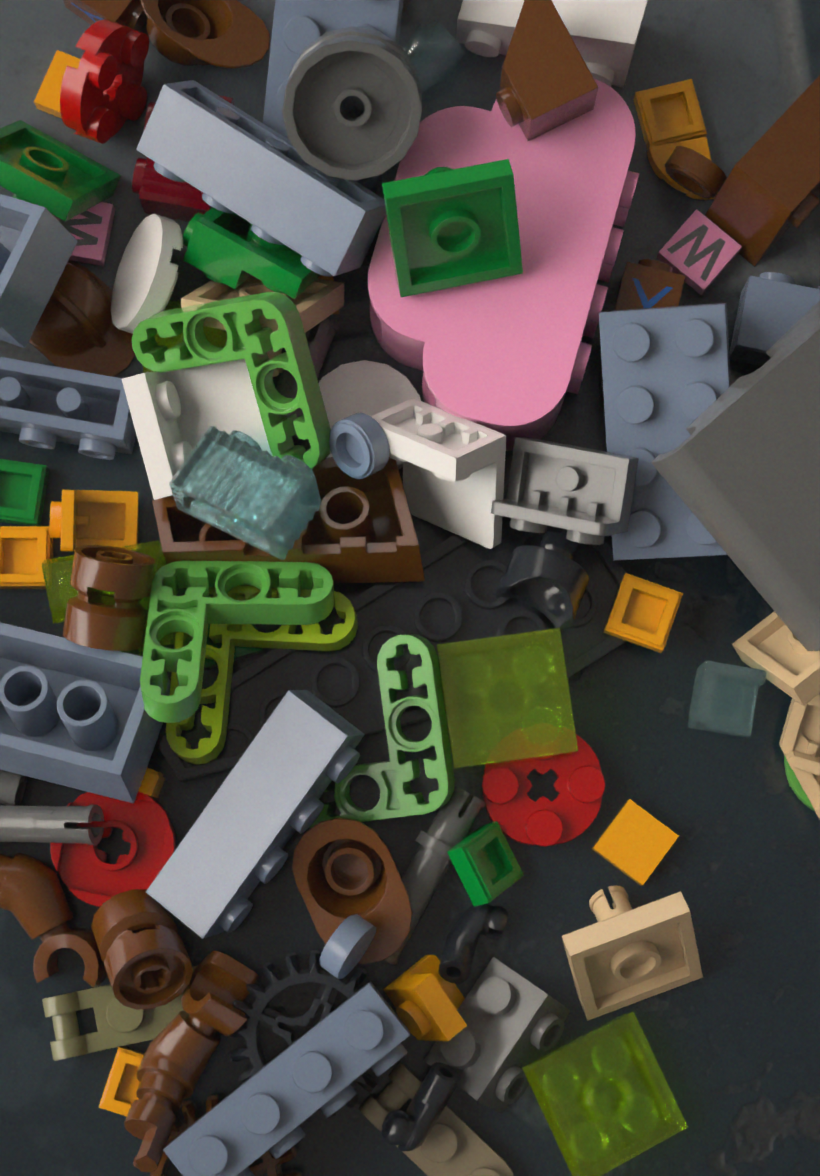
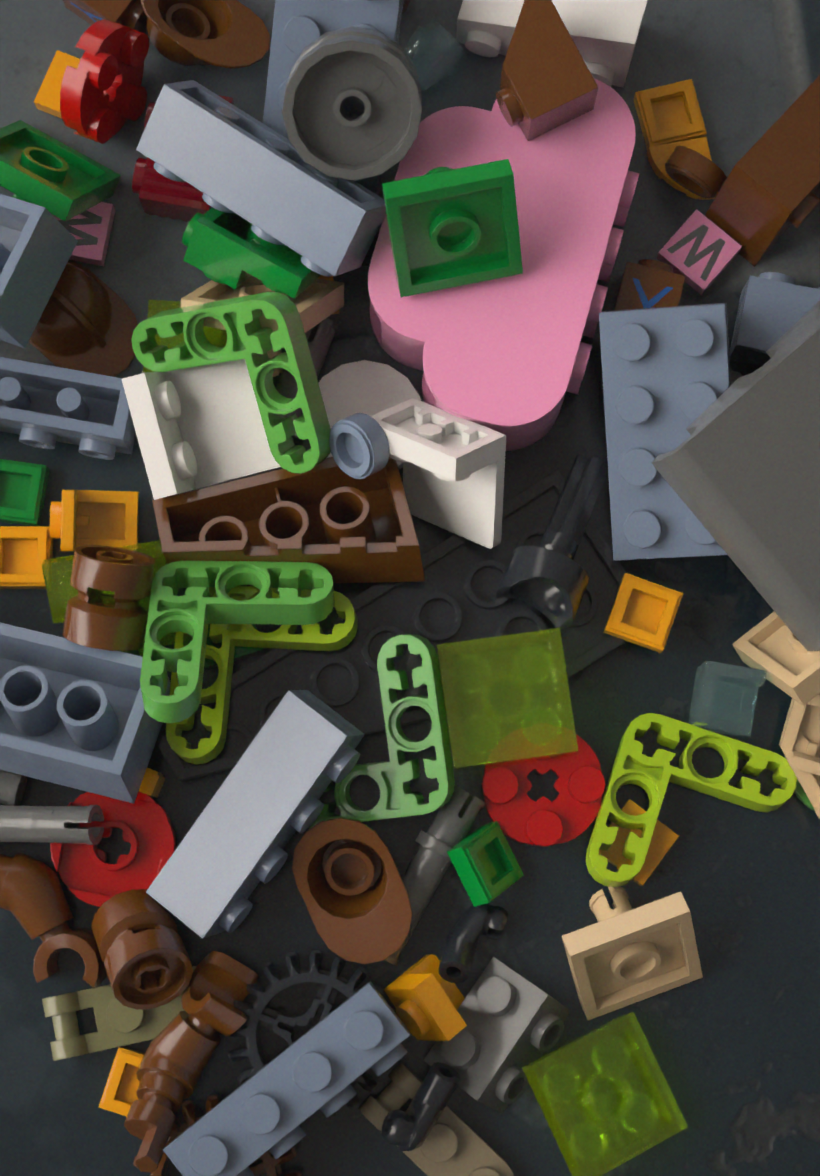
(145, 272): white tile -> none
(247, 491): clear light blue brick -> none
(347, 946): sand blue tile -> none
(568, 490): bracket -> none
(655, 773): none -> lime beam

